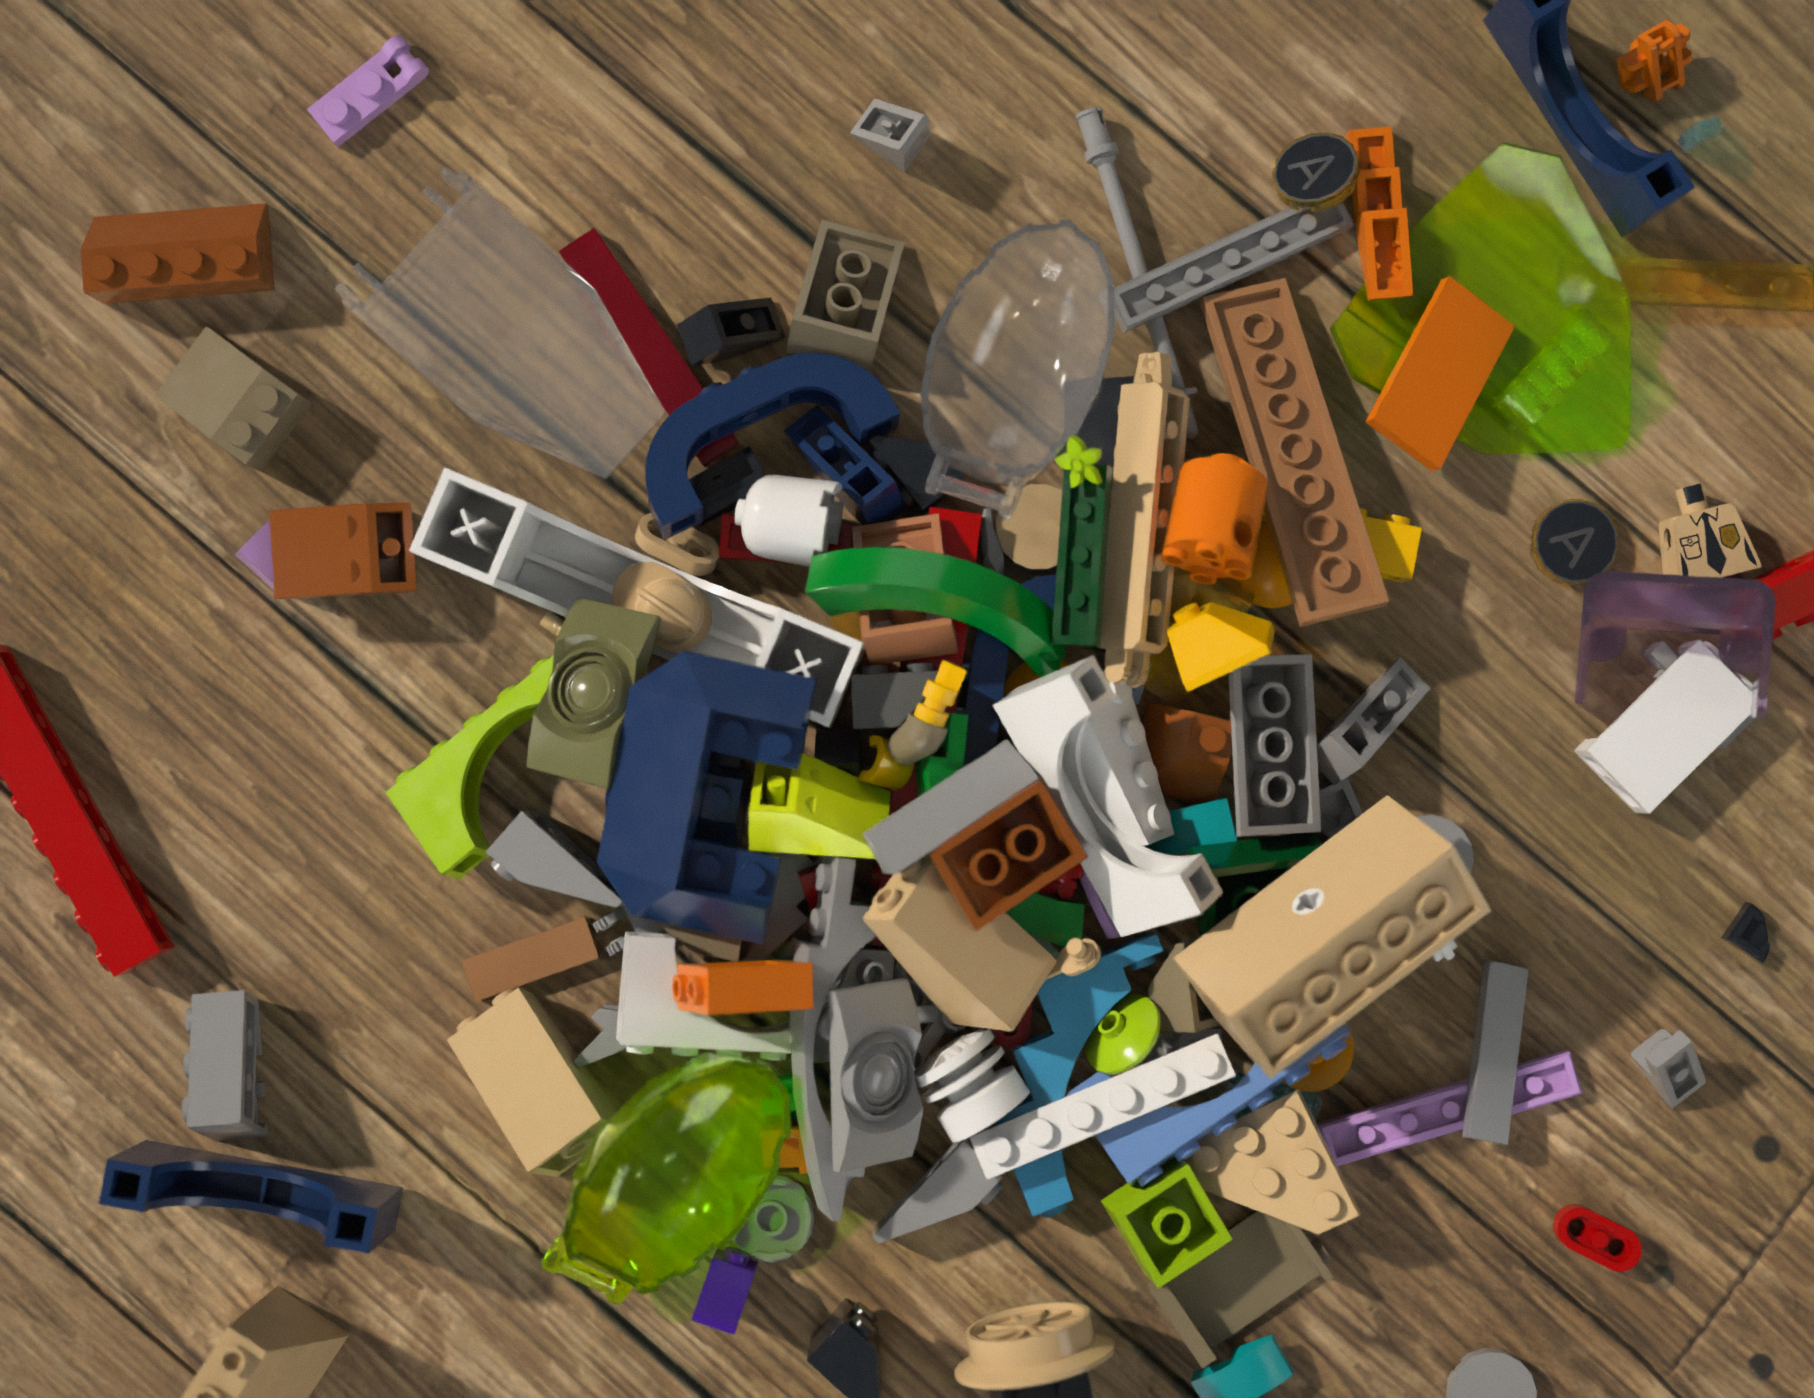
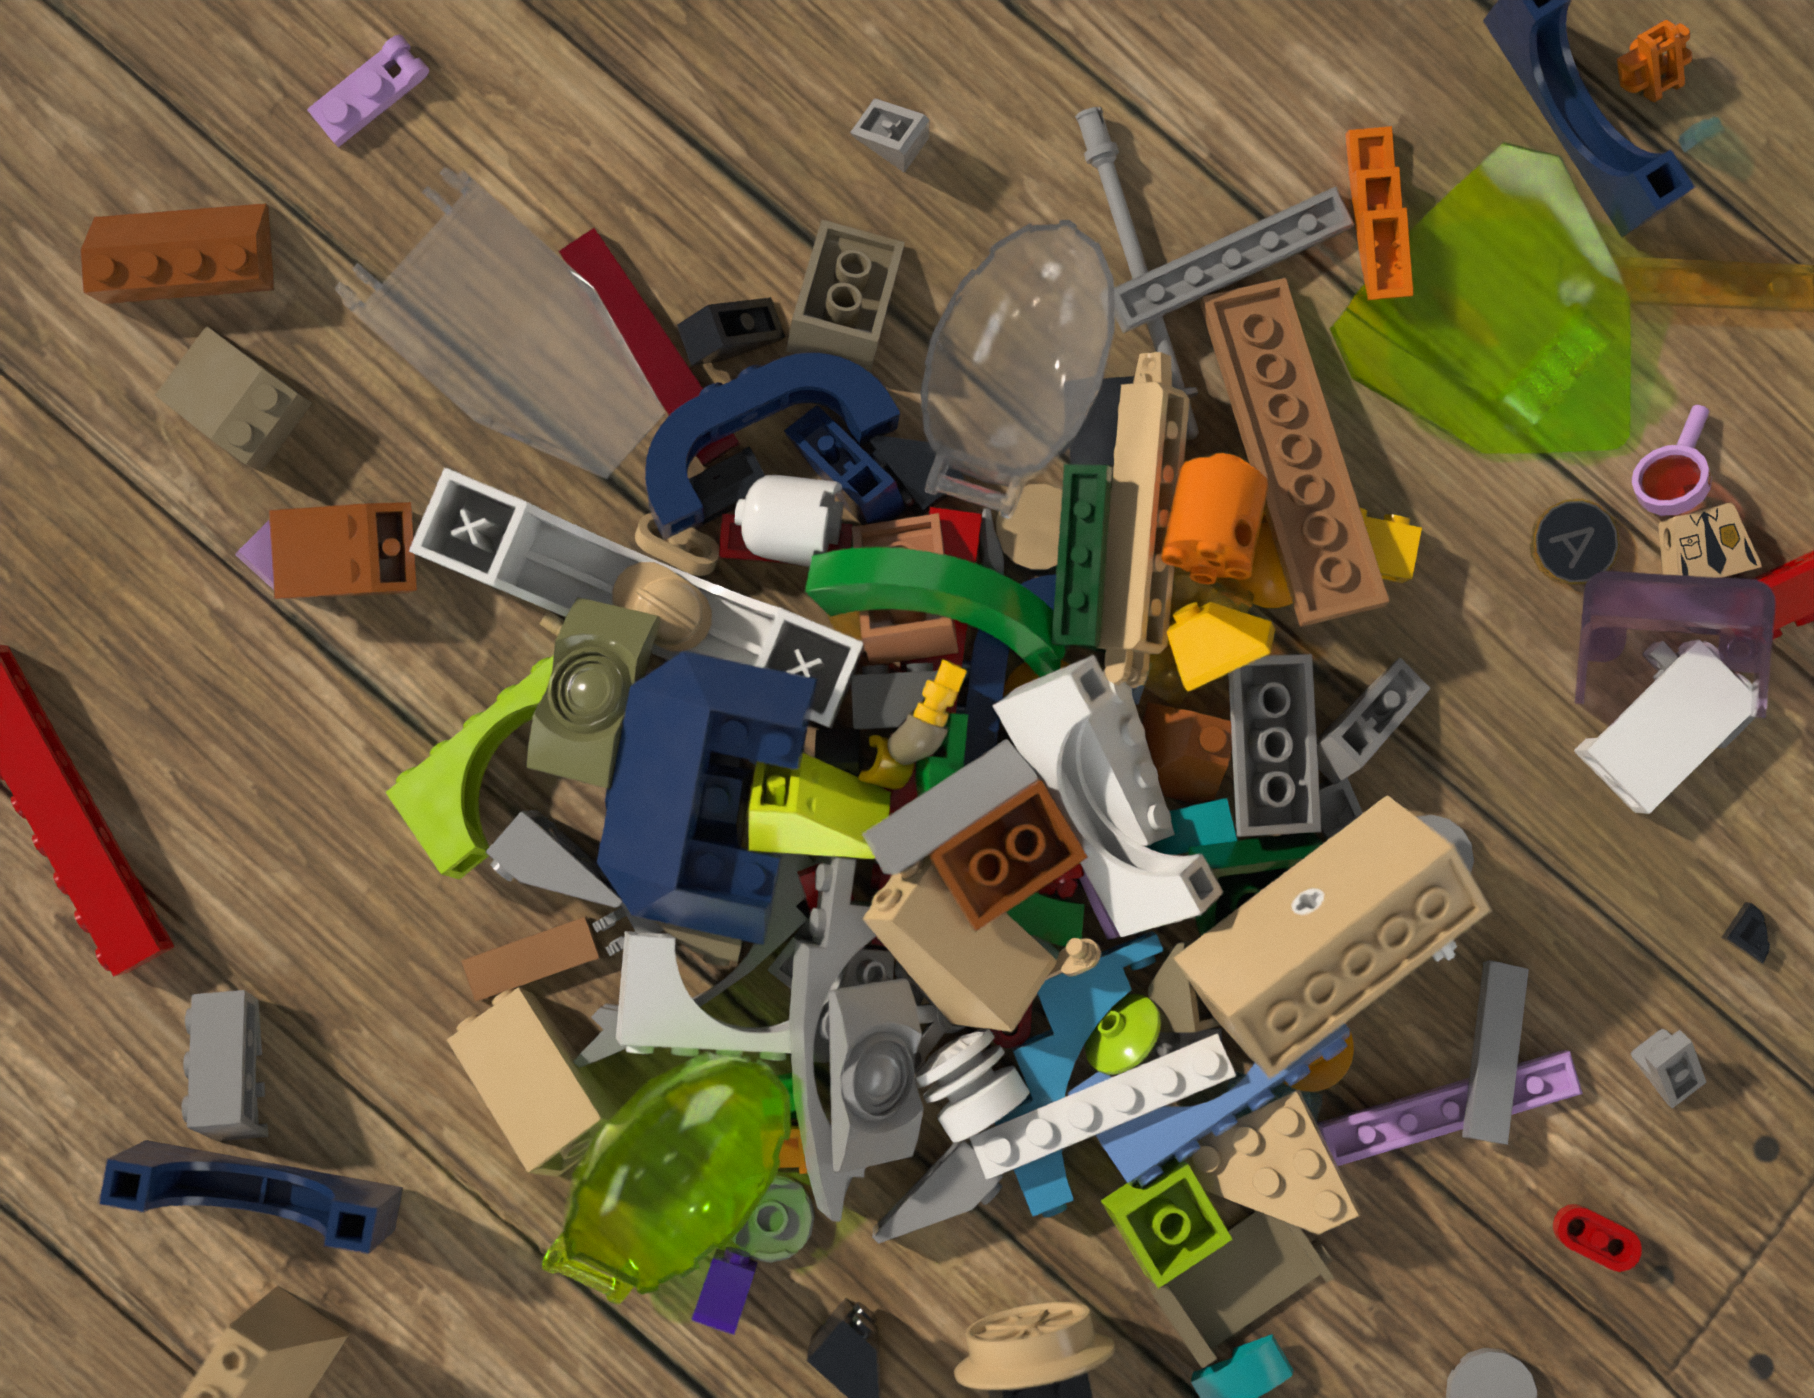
(743, 986): orange window -> none
(1080, 461): lime plant -> none
(1316, 172): black tile -> none
(1440, 374): orange tile -> none
(1675, 475): none -> piece

